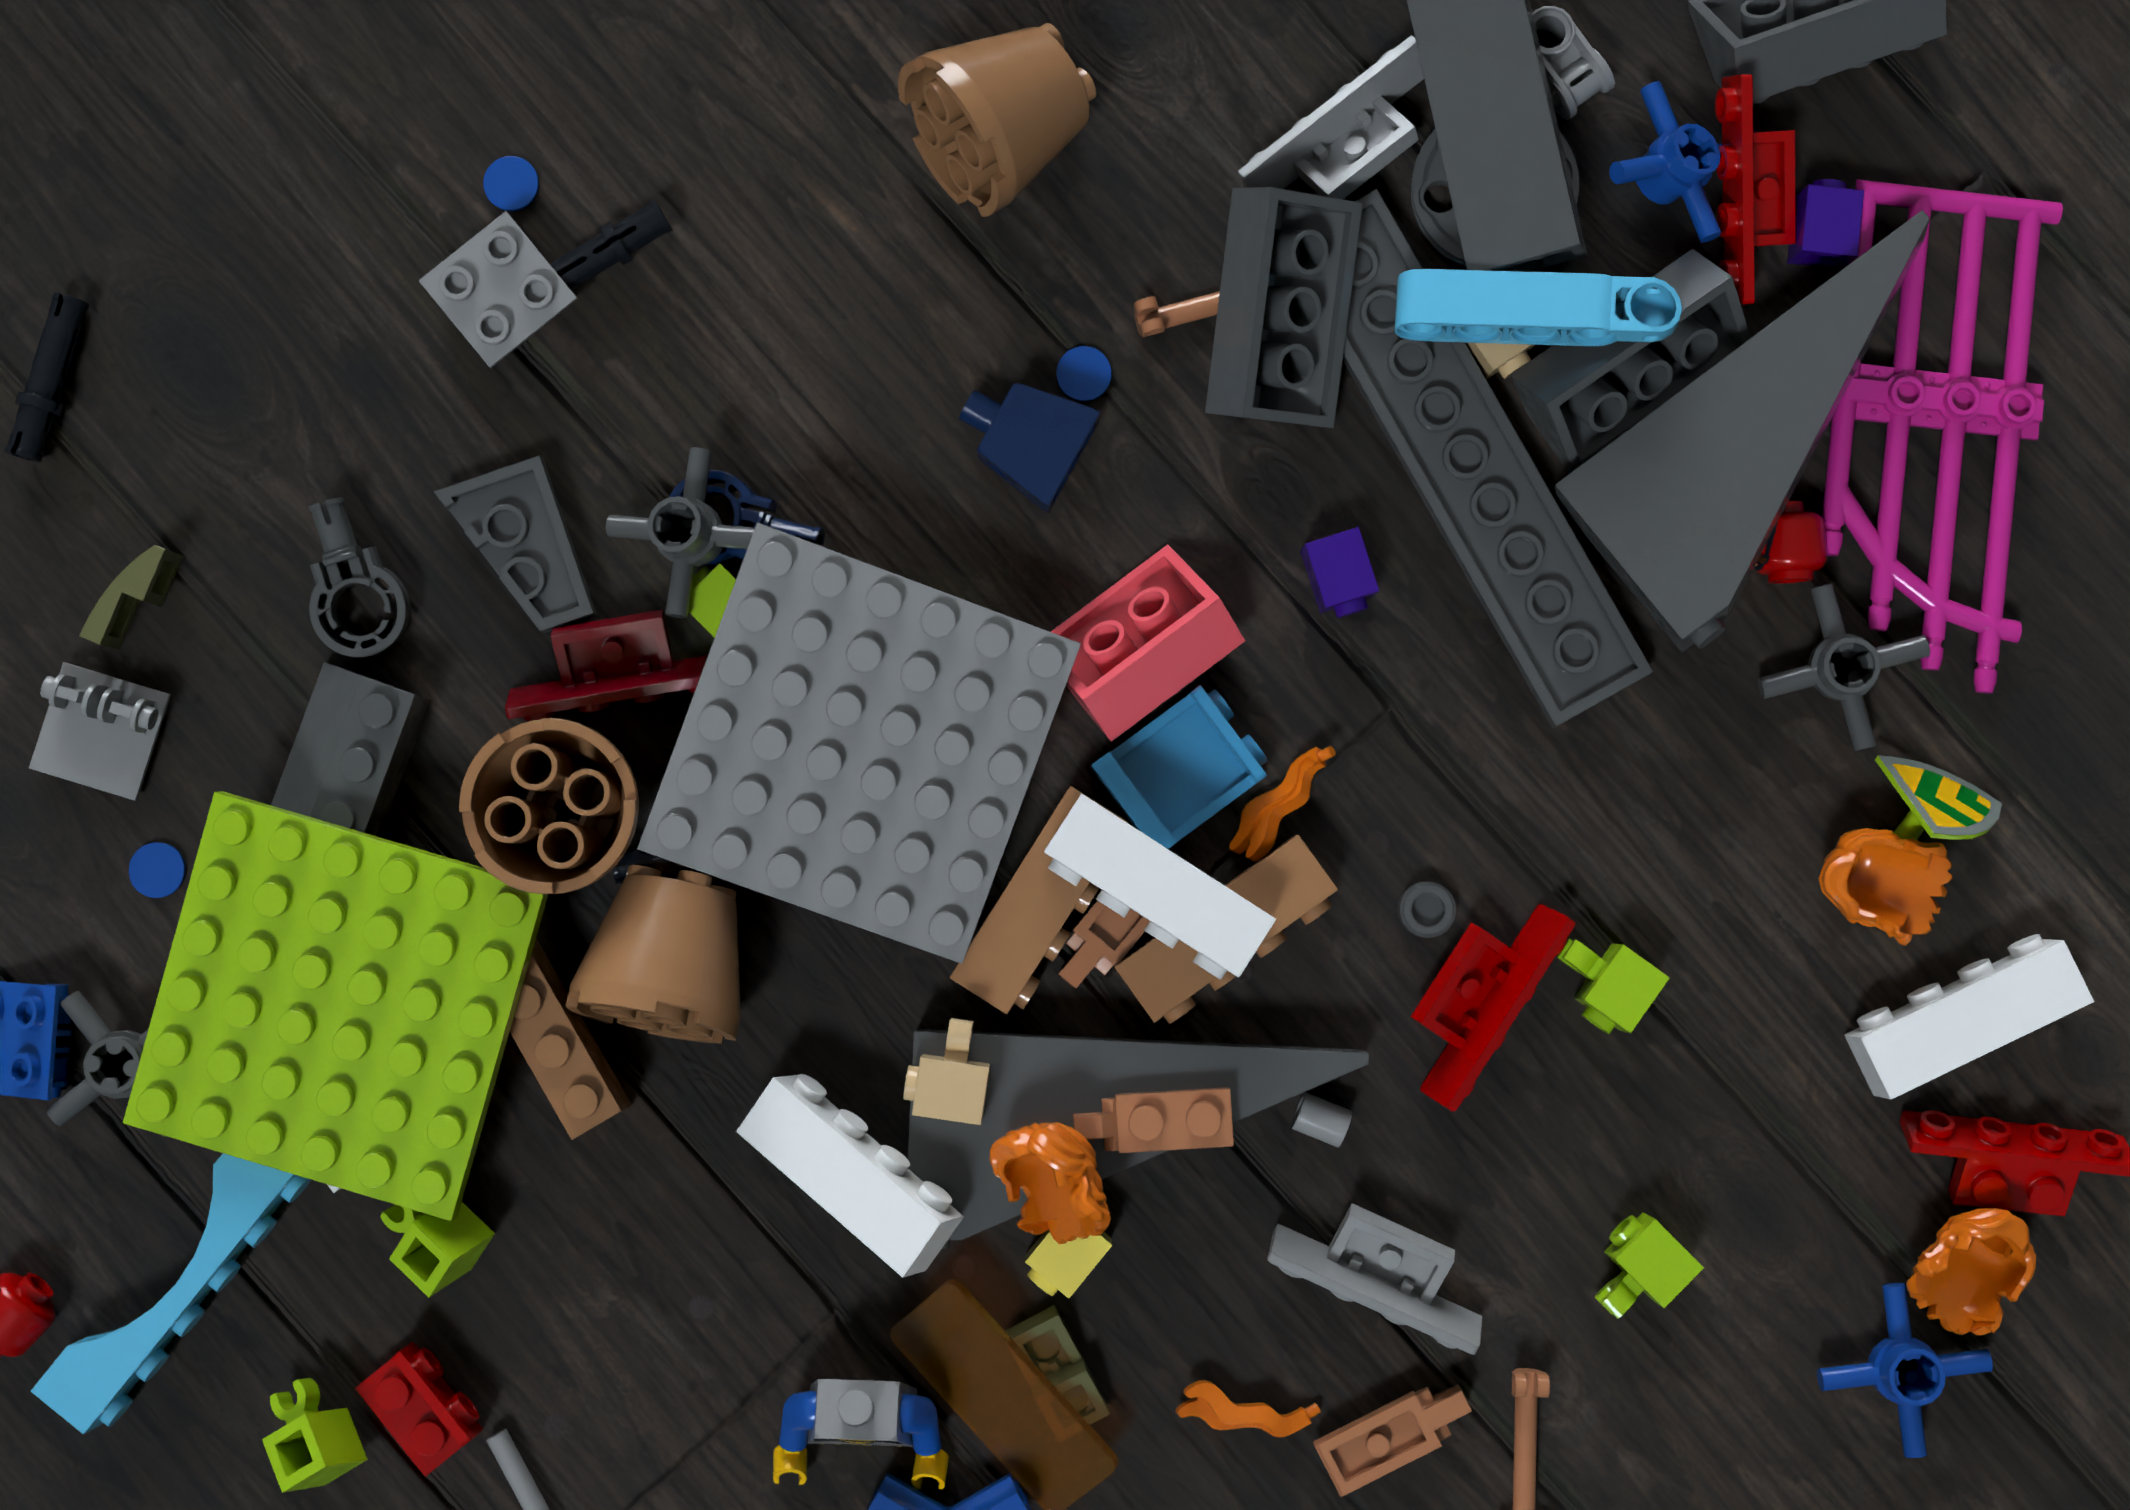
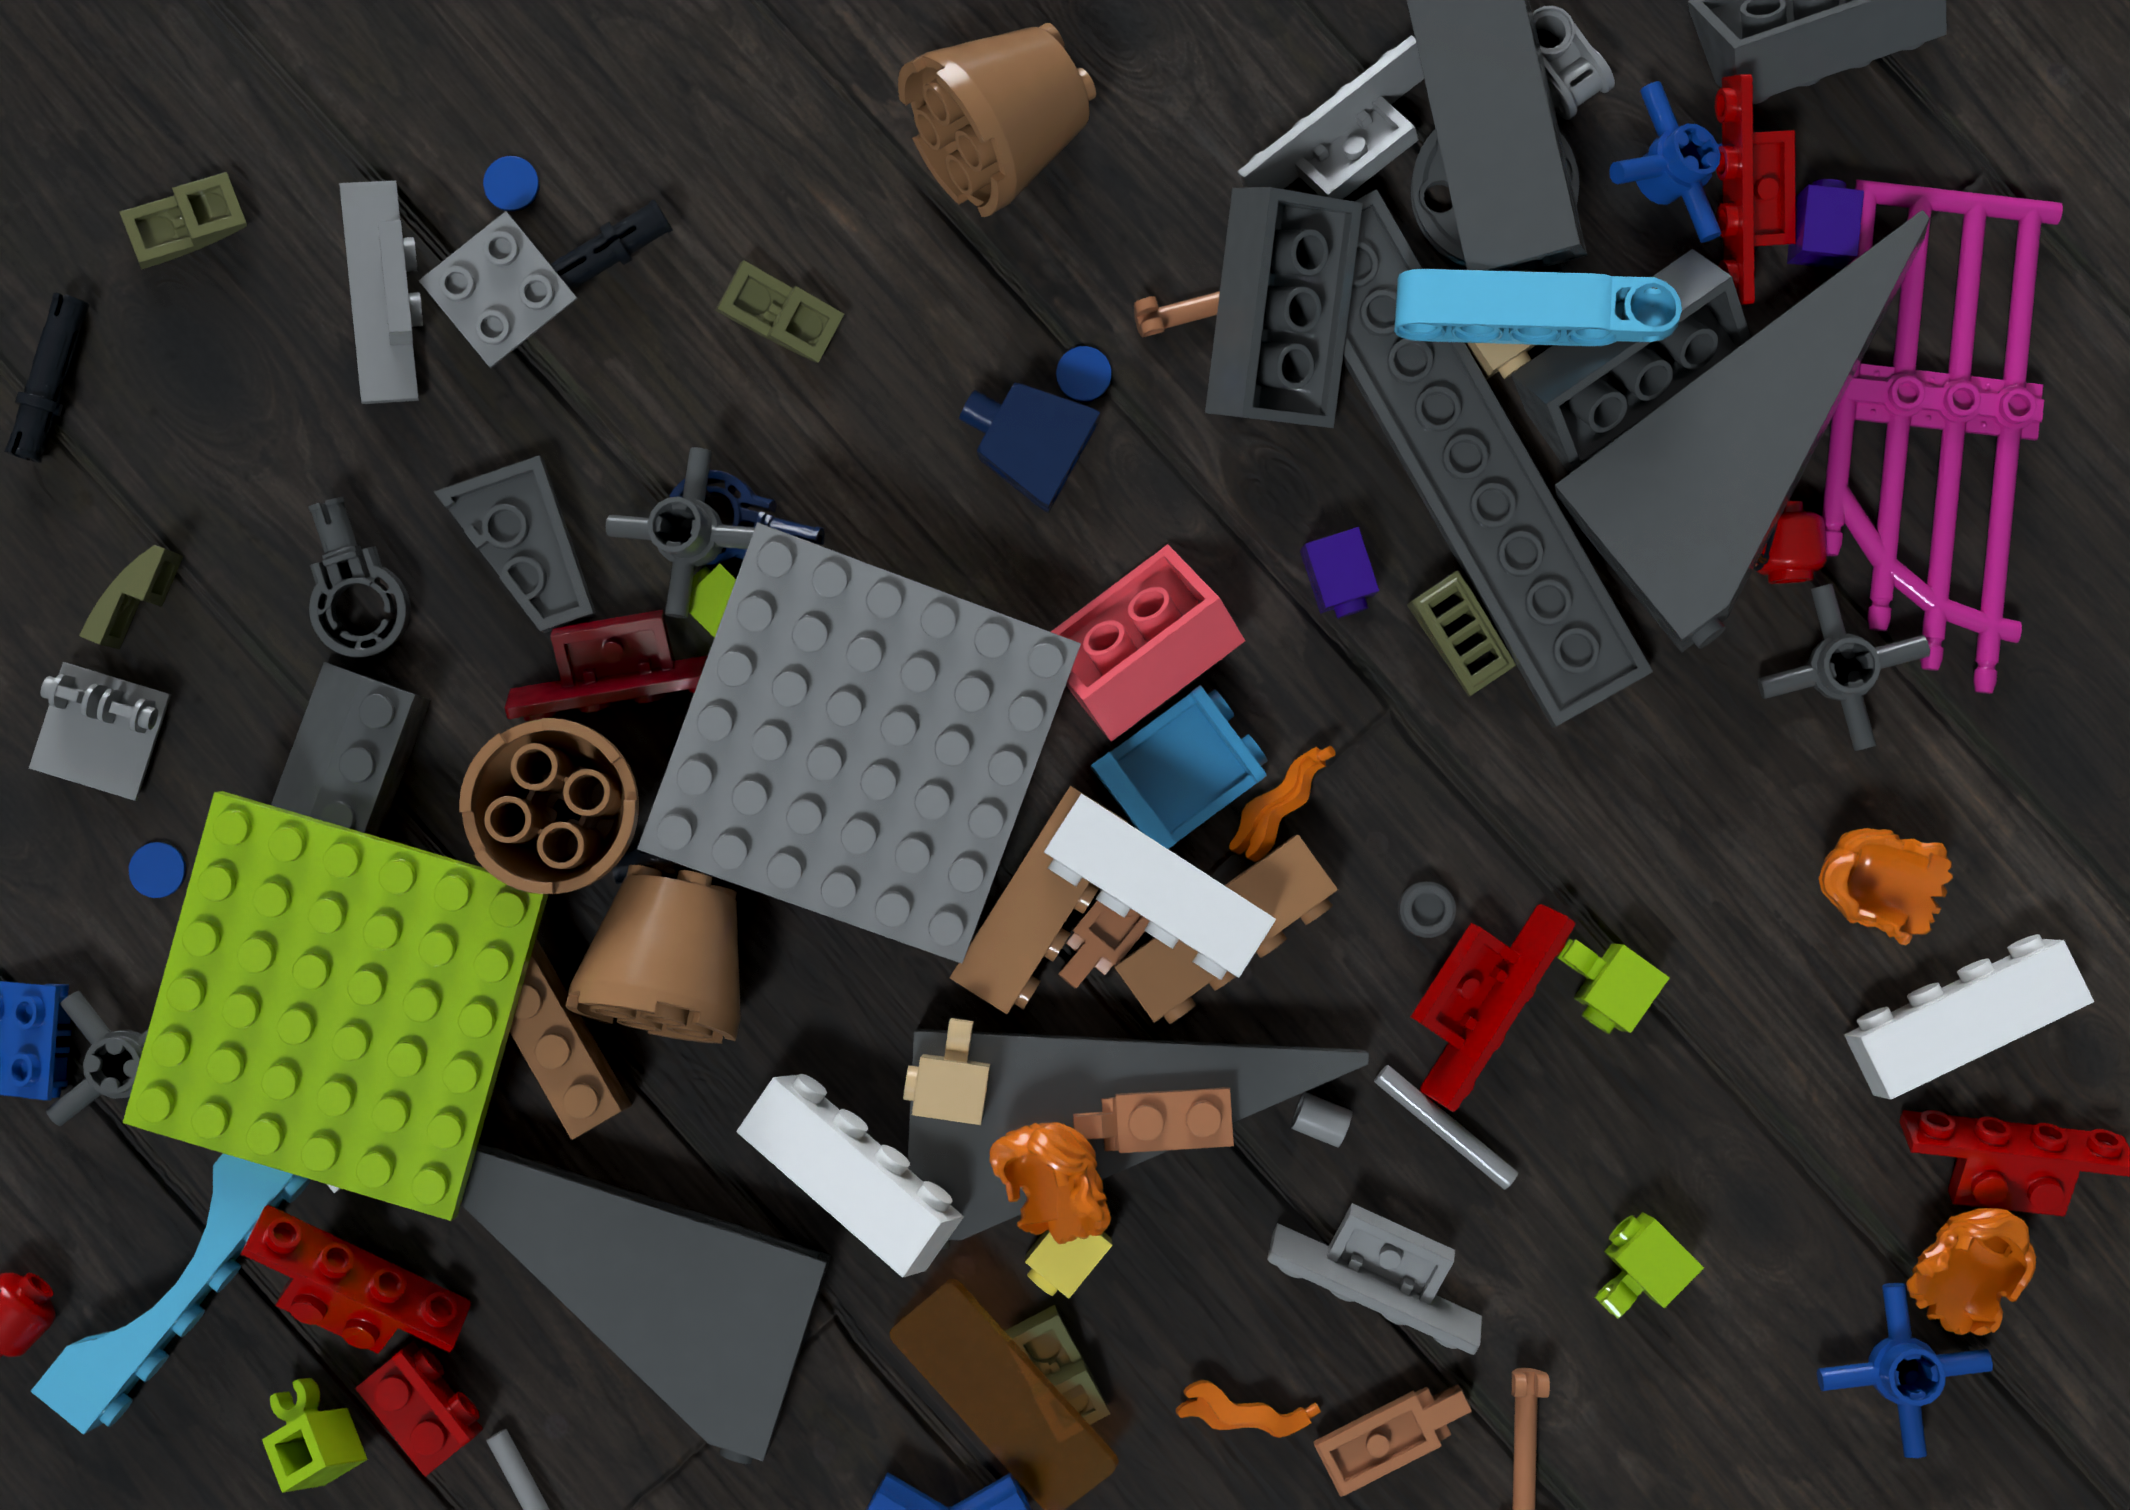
(184, 222): none -> olive slope
(351, 1288): none -> red bracket
(379, 291): none -> light grey bracket
(436, 1249): lime brick -> none
(676, 1294): none -> dark grey slope
(779, 312): none -> olive slope
(860, 1415): torso -> none
(1433, 627): none -> olive slope
(1446, 1127): none -> light grey bar
(1939, 801): shield -> none

